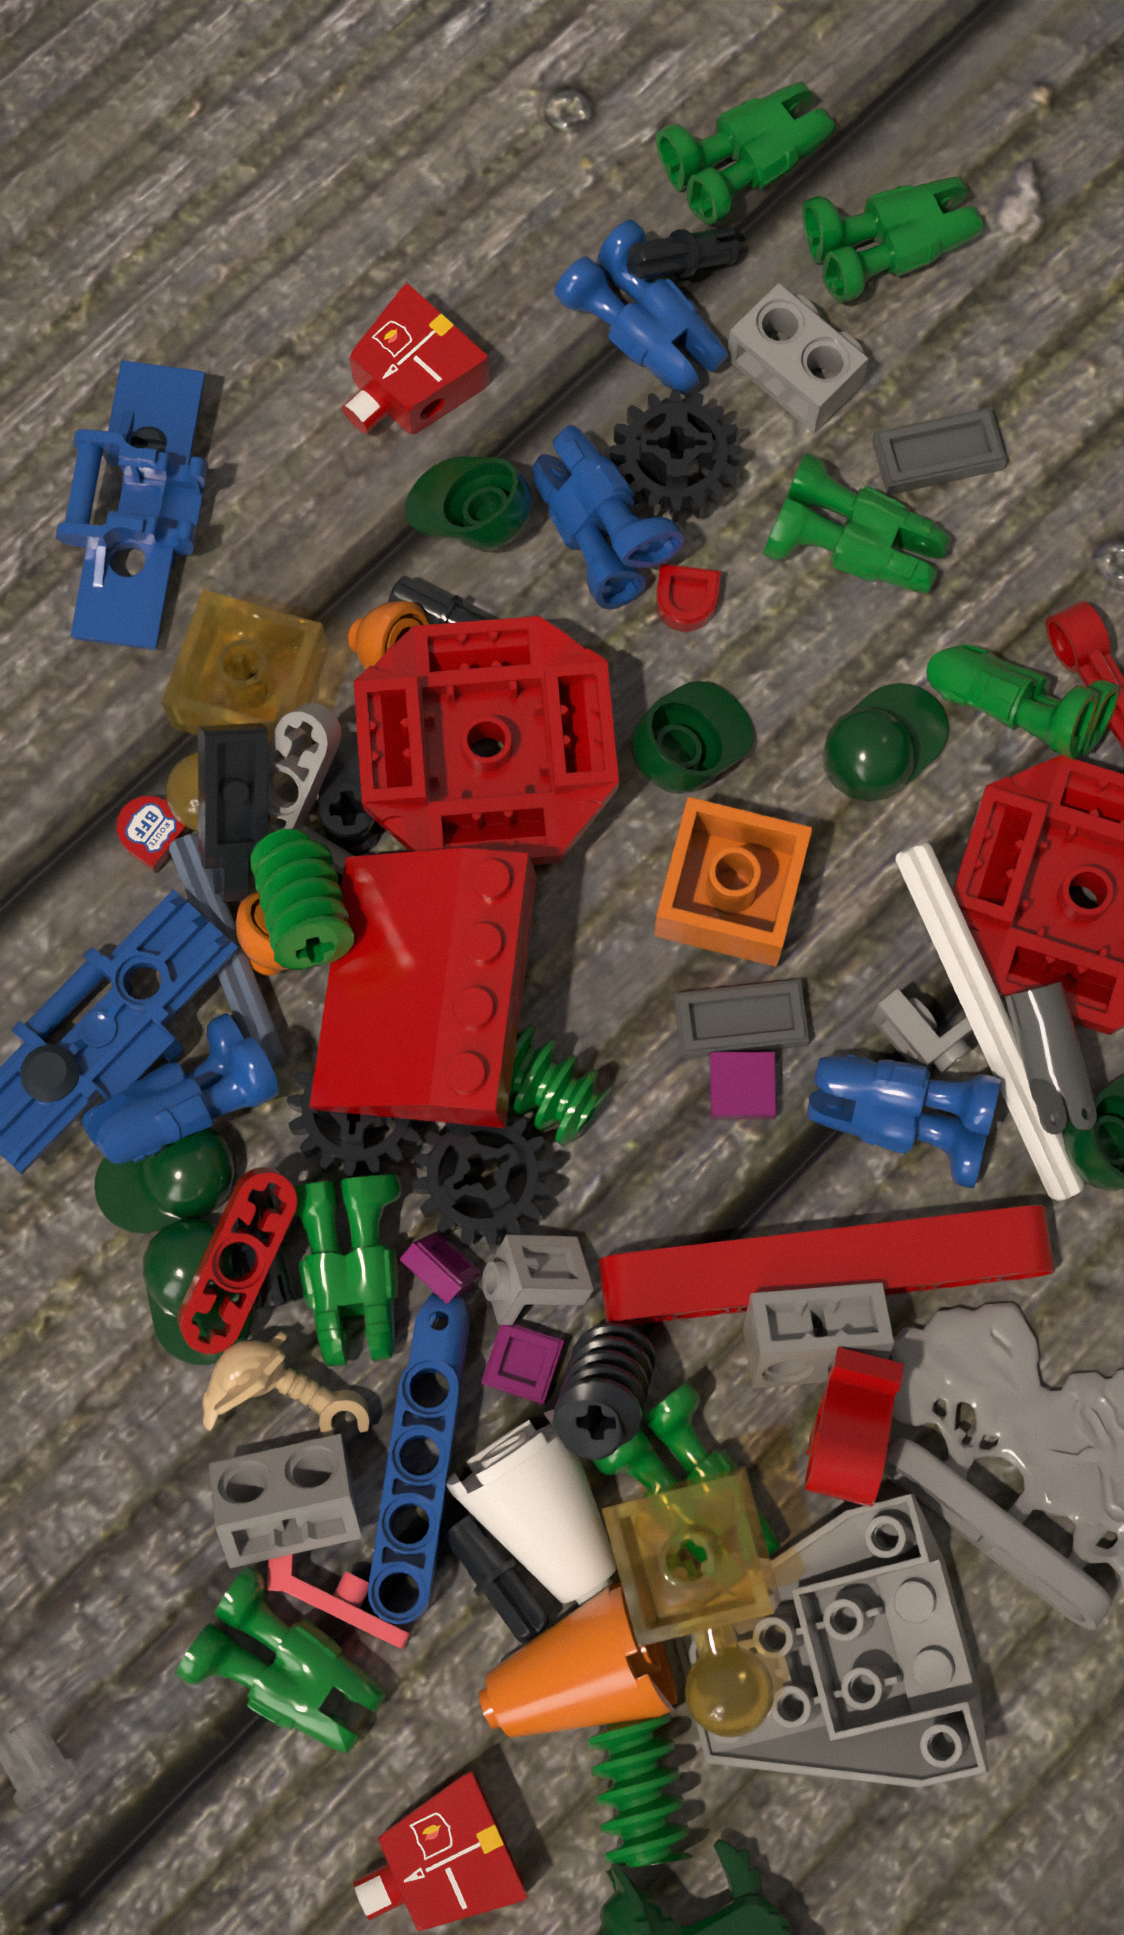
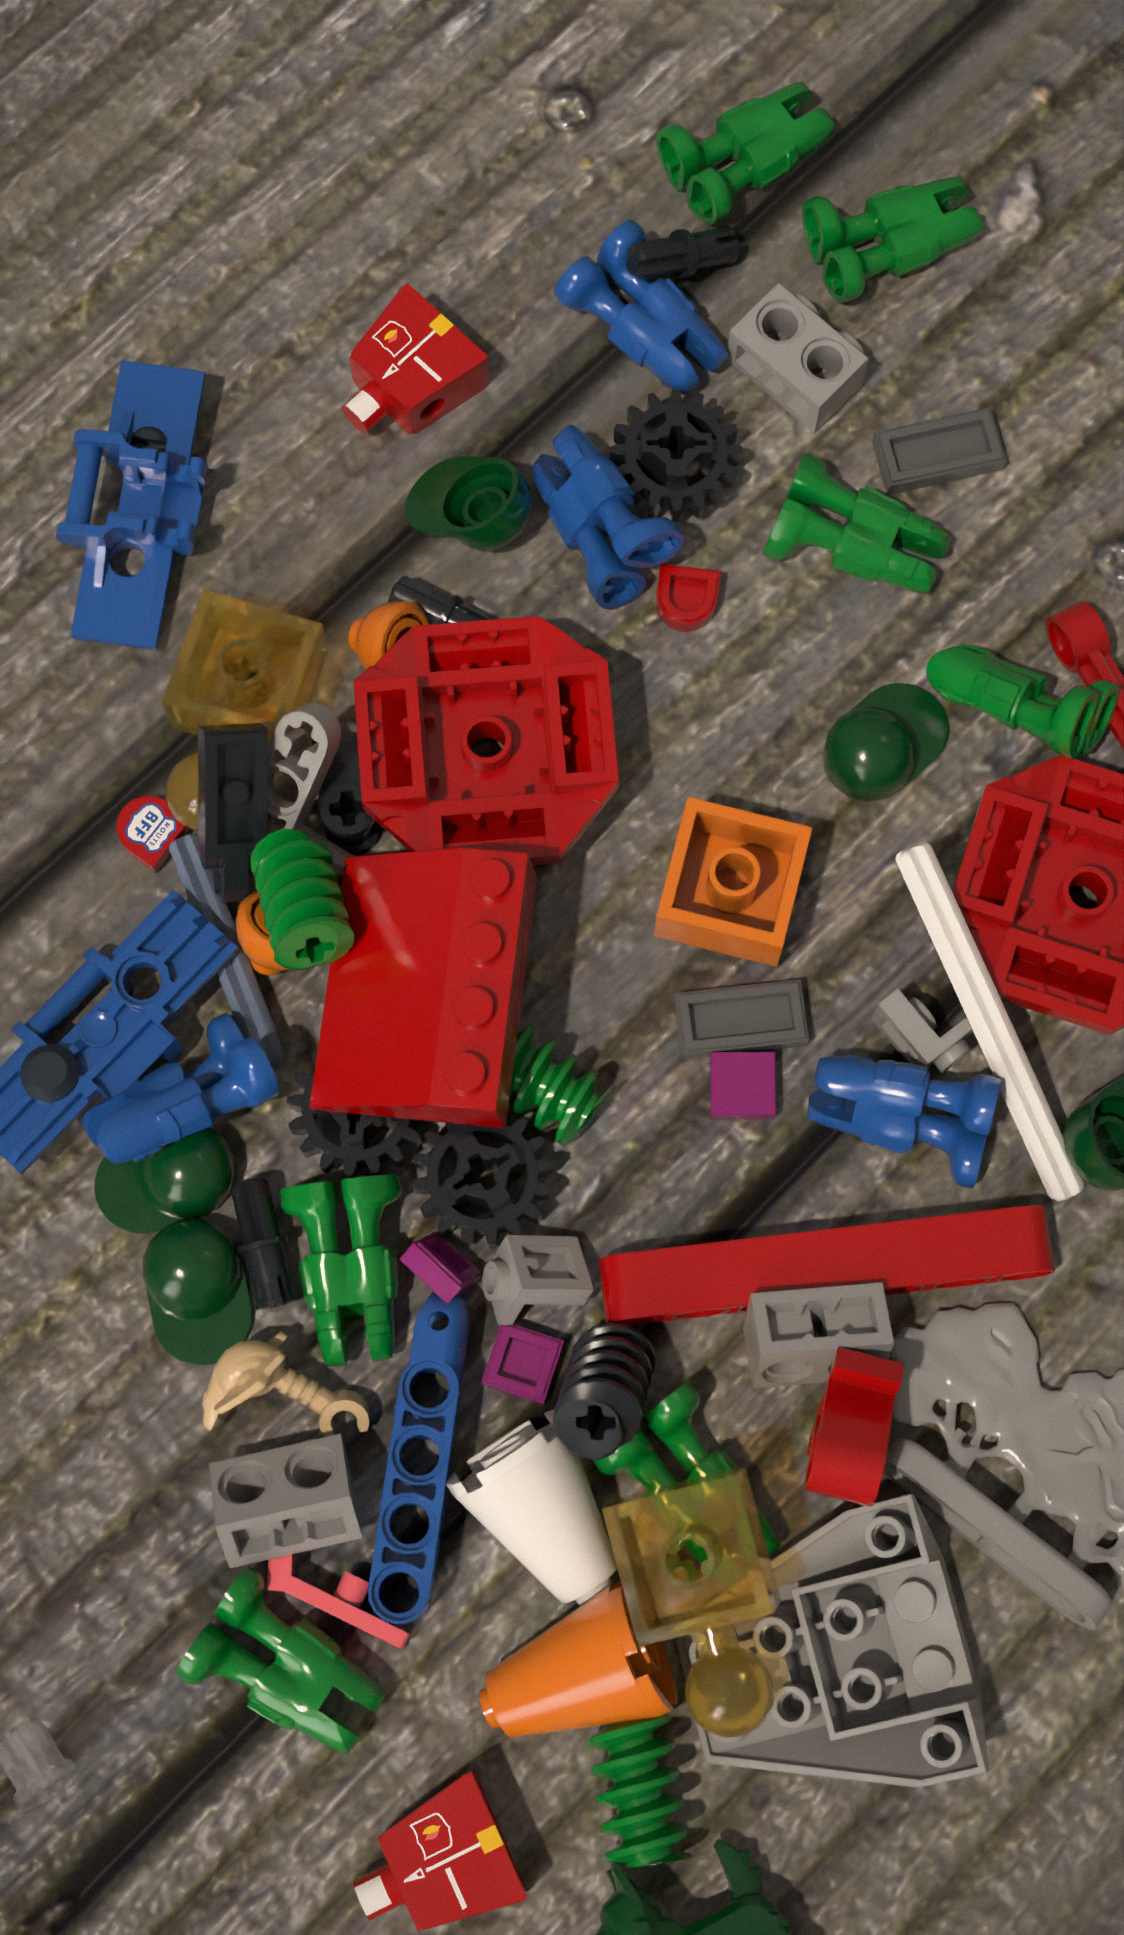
(201, 1298): red beam -> none
(497, 1578): black axle -> none
(691, 737): dark green cap -> none
(1051, 1056): dark grey piece -> none

